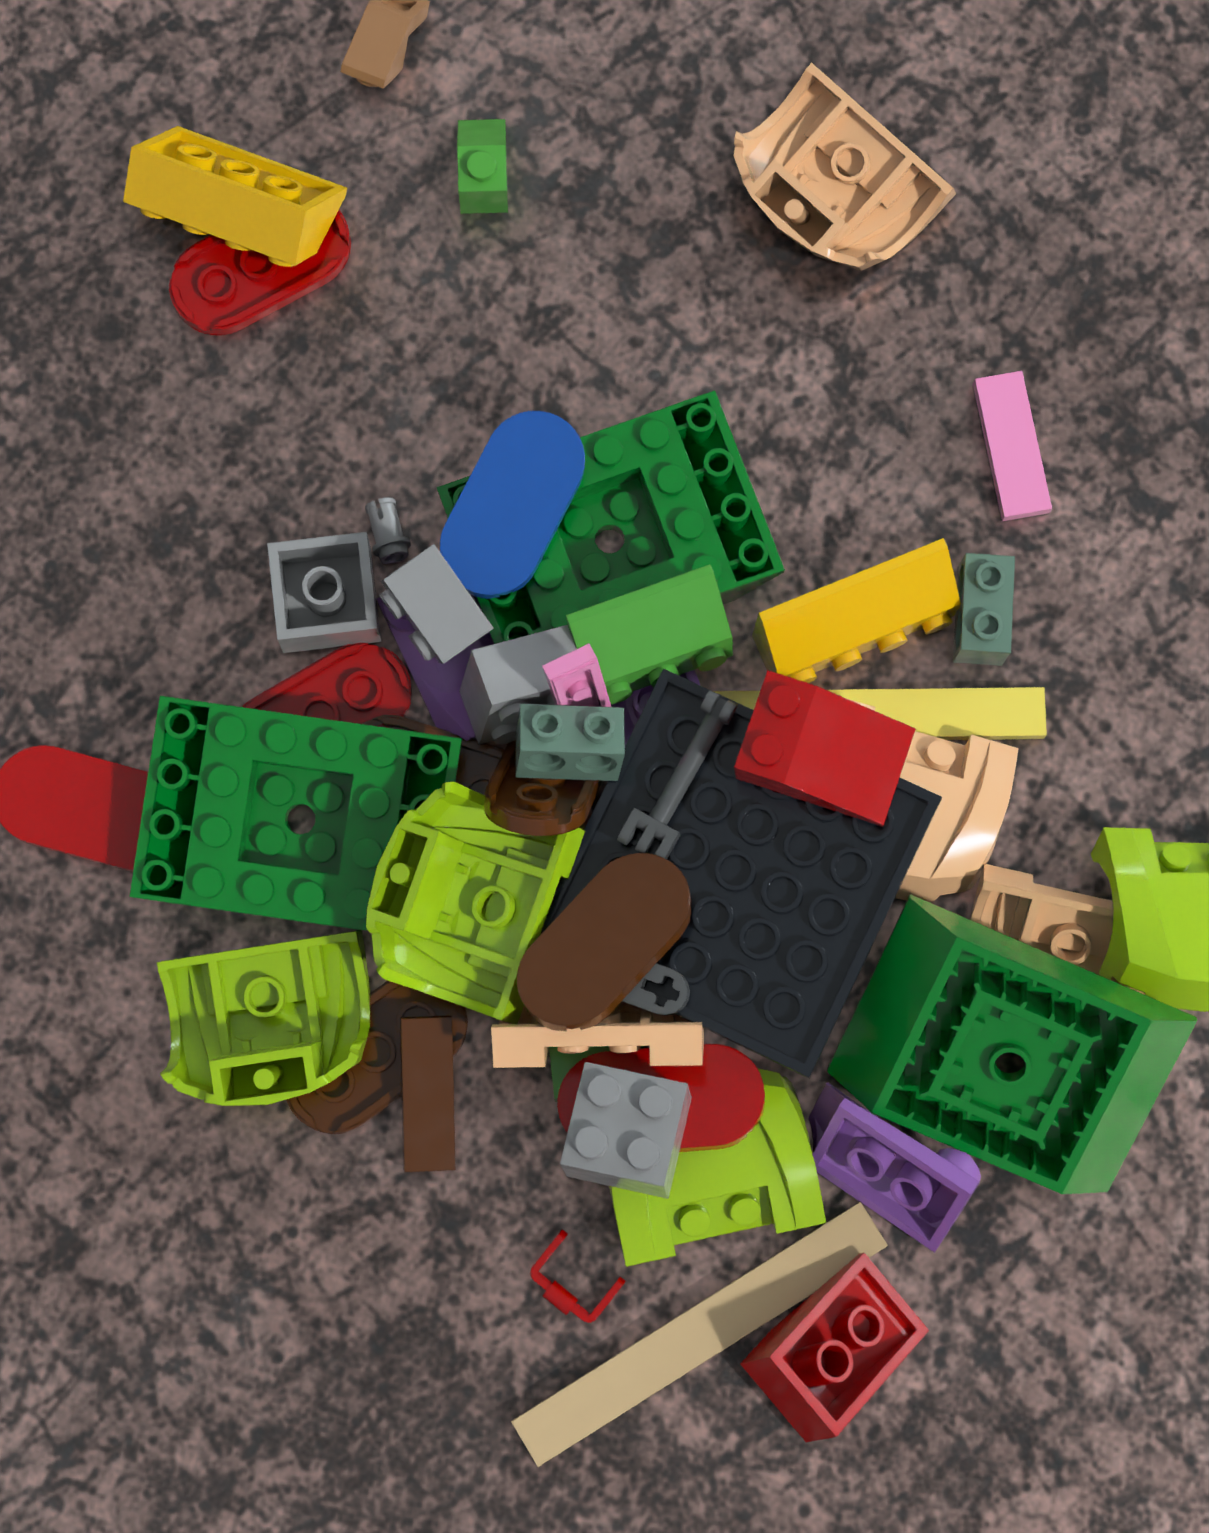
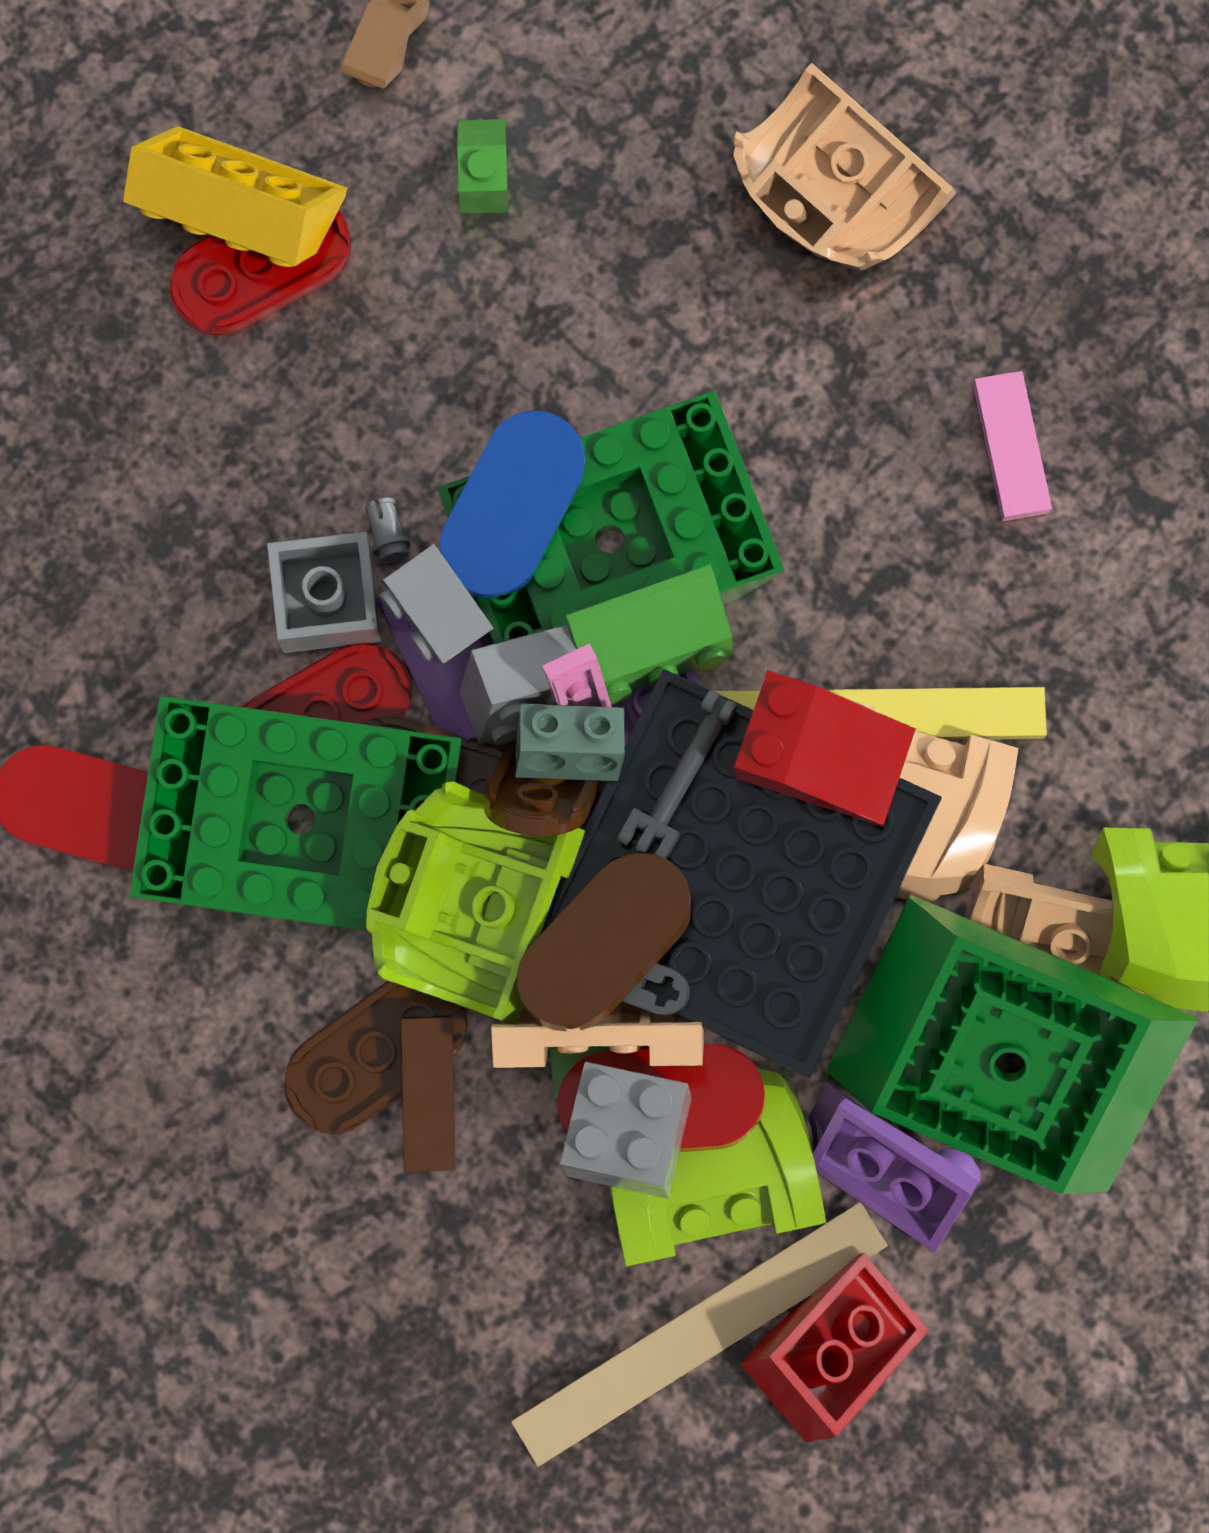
(266, 1018): lime piece -> none
(560, 1296): red piece -> none
(859, 614): yellow slope -> none
(985, 610): sand green brick -> none

